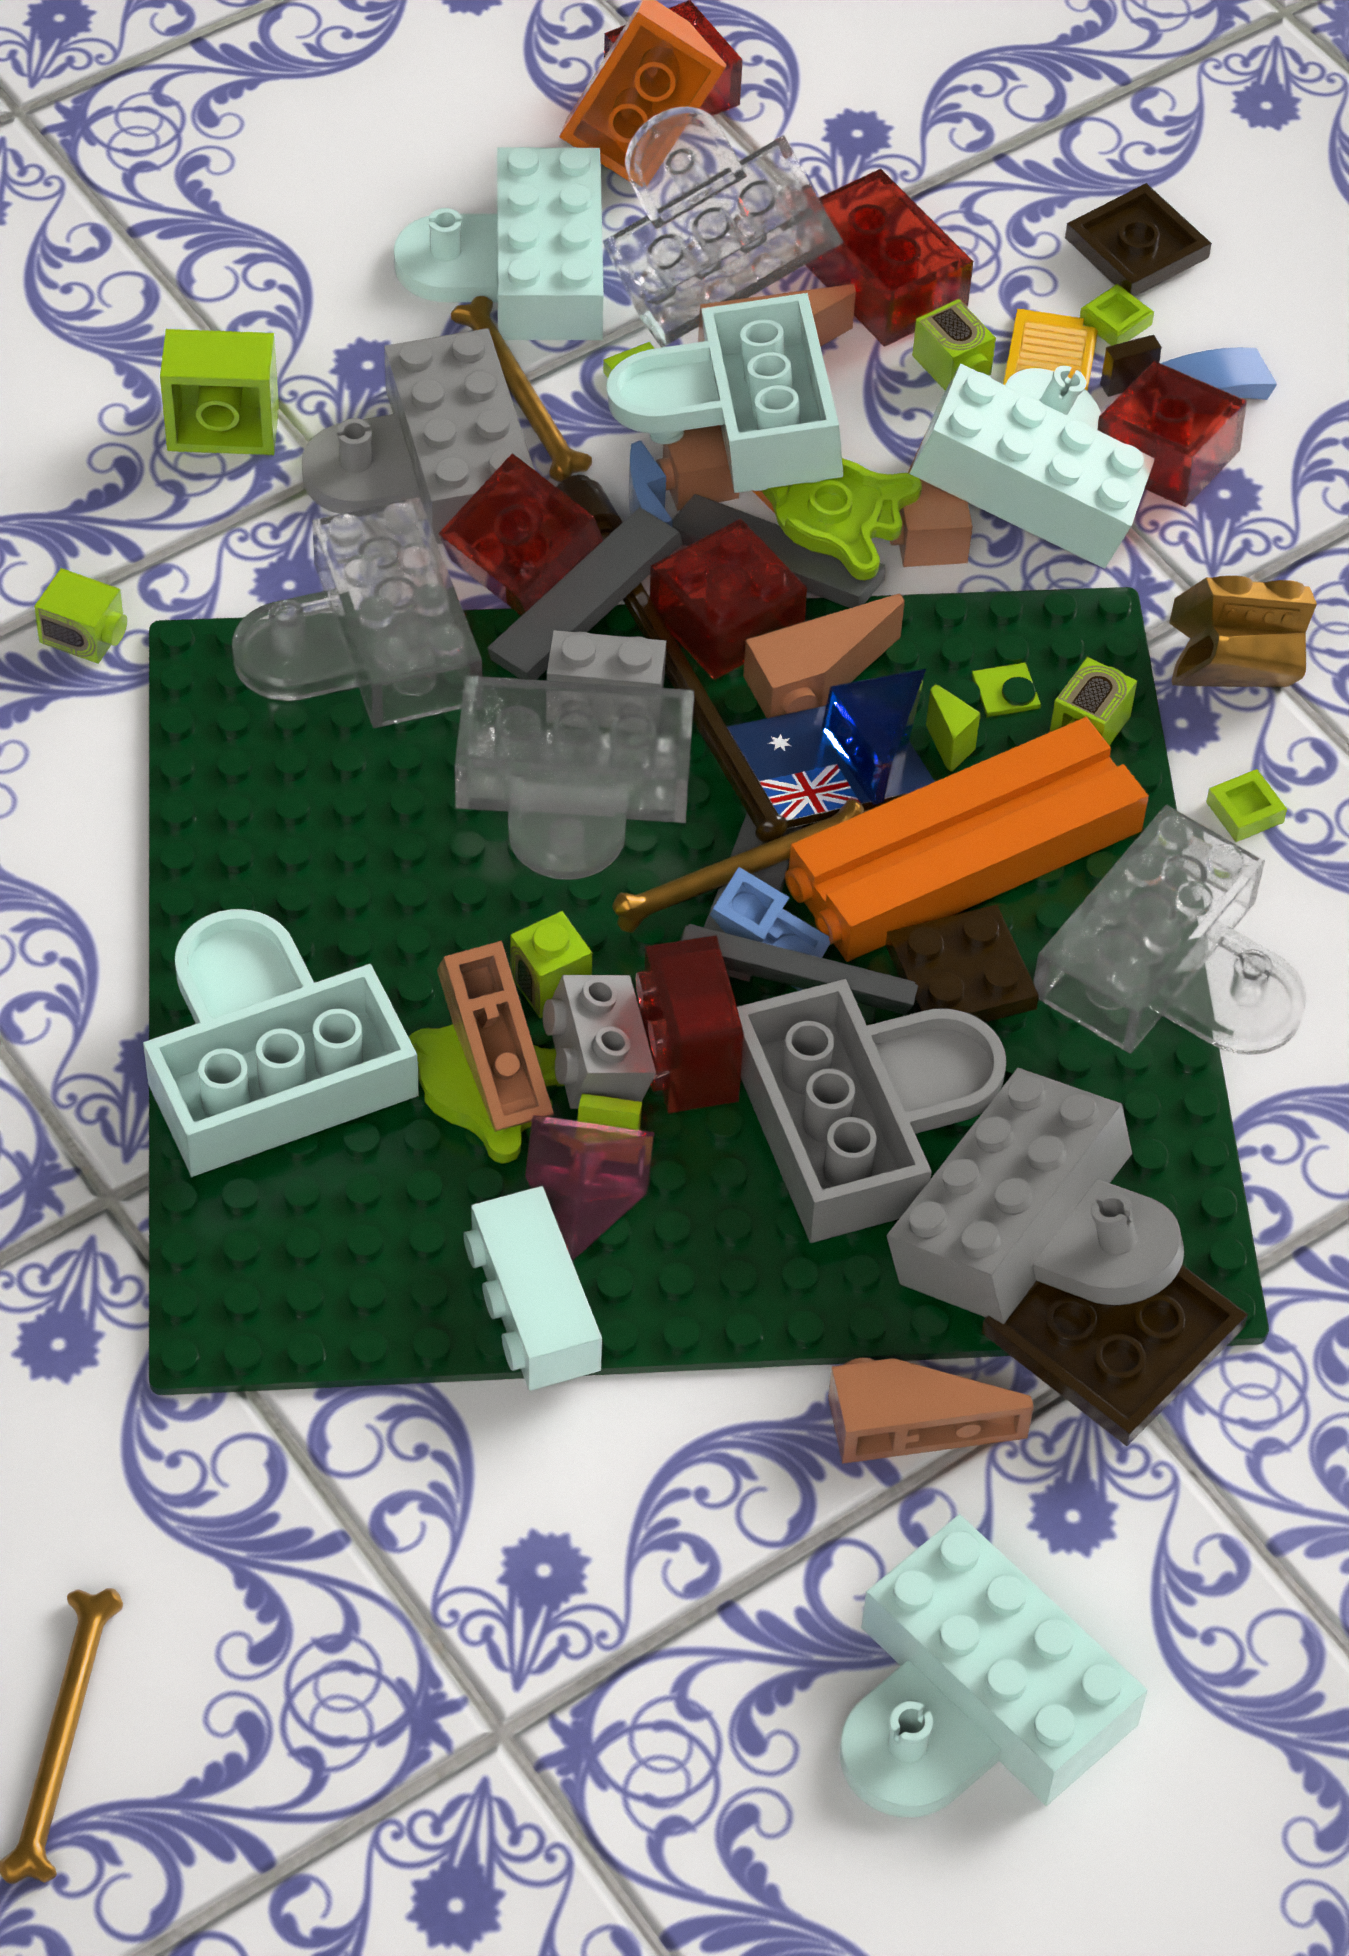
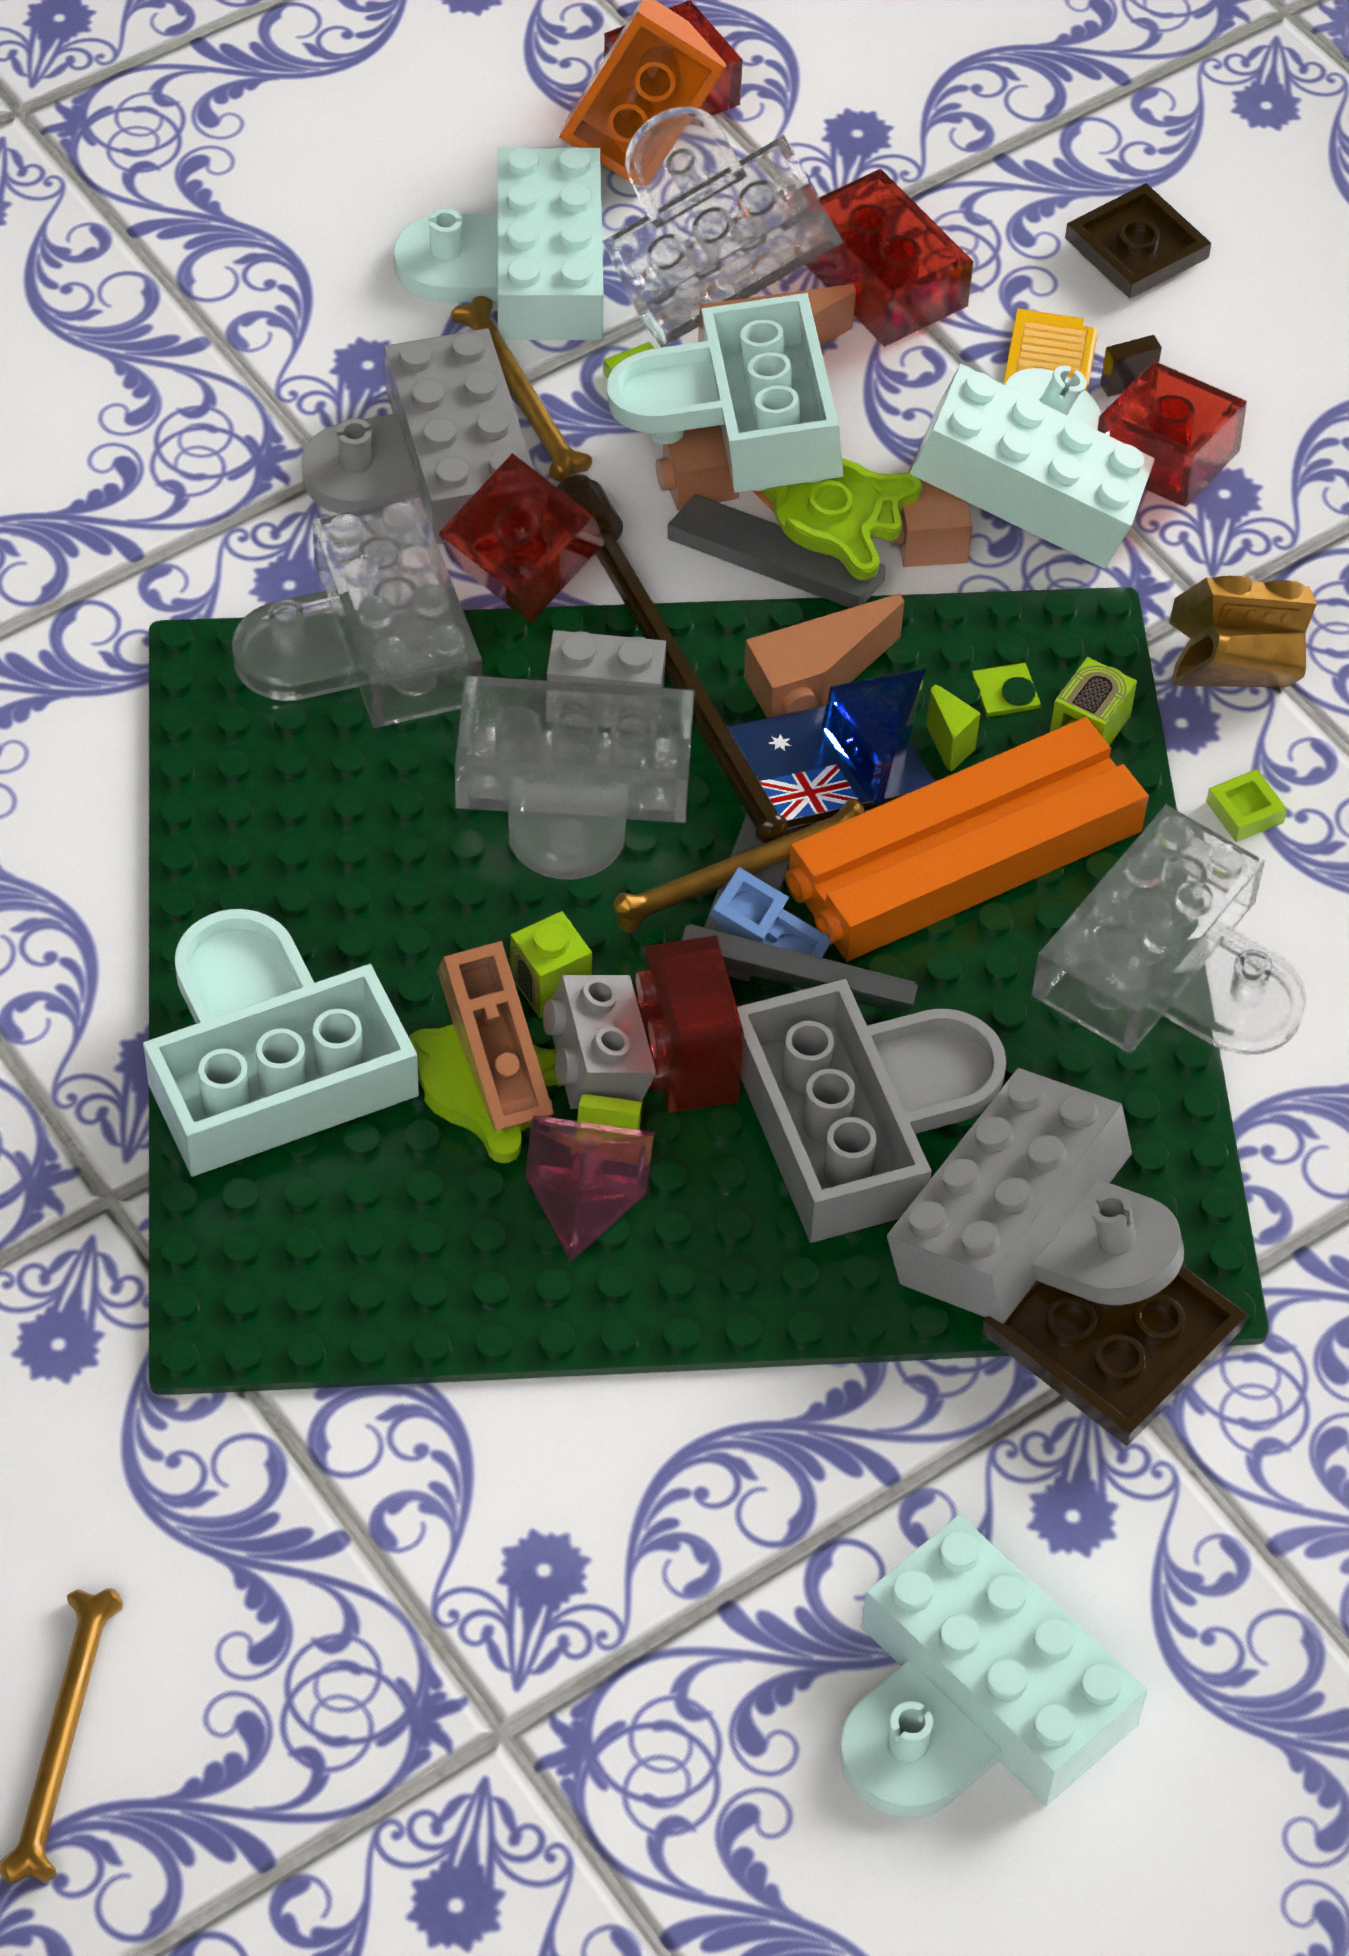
(80, 616): lime brick -> none
(219, 391): lime brick -> none
(533, 1289): light aqua brick -> none
(585, 593): dark grey tile -> none
(646, 483): medium blue slope -> none
(724, 594): clear red brick -> none
(913, 1409): nougat slope -> none
(950, 338): lime brick -> none
(964, 965): dark brown plate -> none
(1117, 315): lime tile -> none
(1233, 370): medium blue slope -> none

